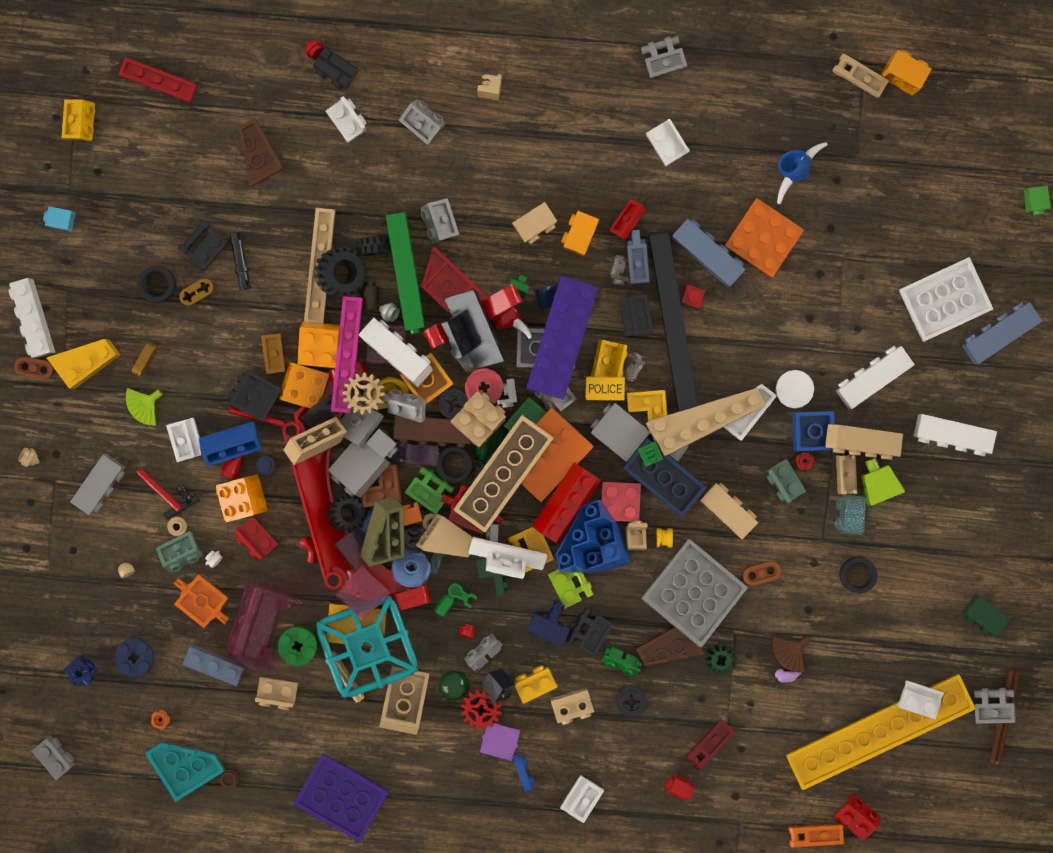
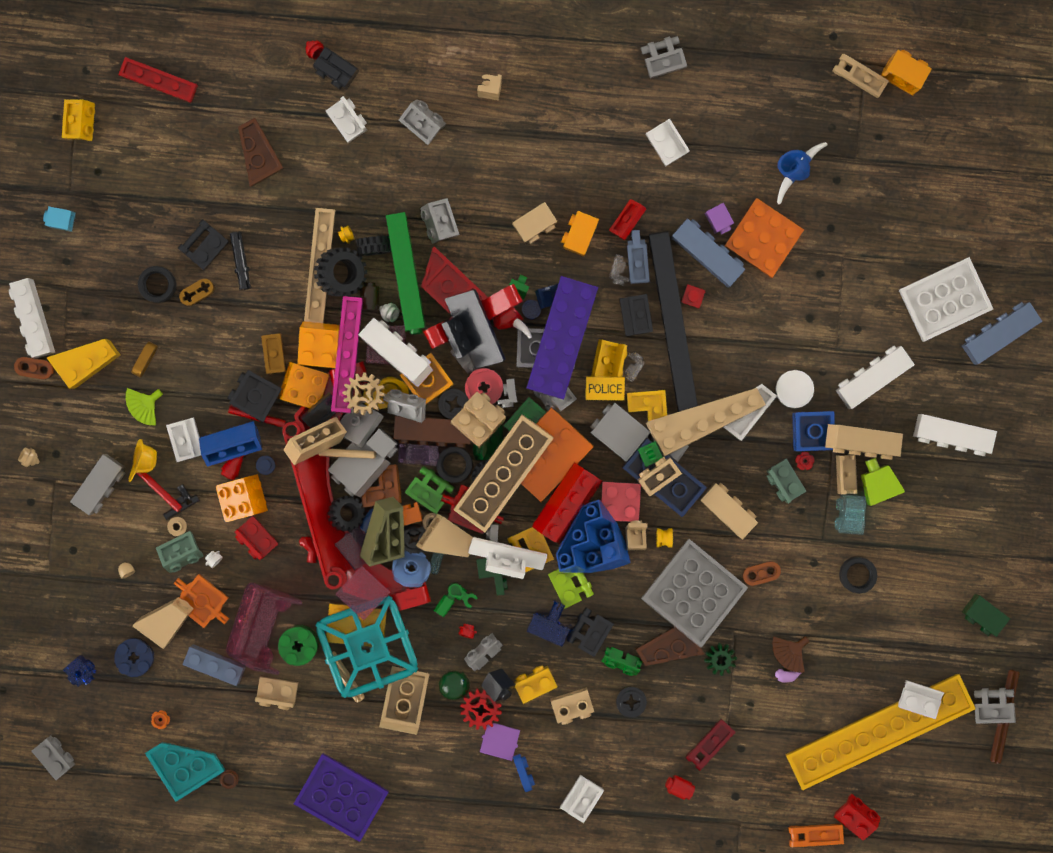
(143, 460): none -> yellow piece
(164, 621): none -> tan slope
(346, 234): none -> yellow plate
(348, 453): none -> tan bar
(531, 309): none -> clear blue plate
(659, 476): none -> tan brick
(719, 219): none -> medium lavender brick
(1037, 200): bright green brick -> none

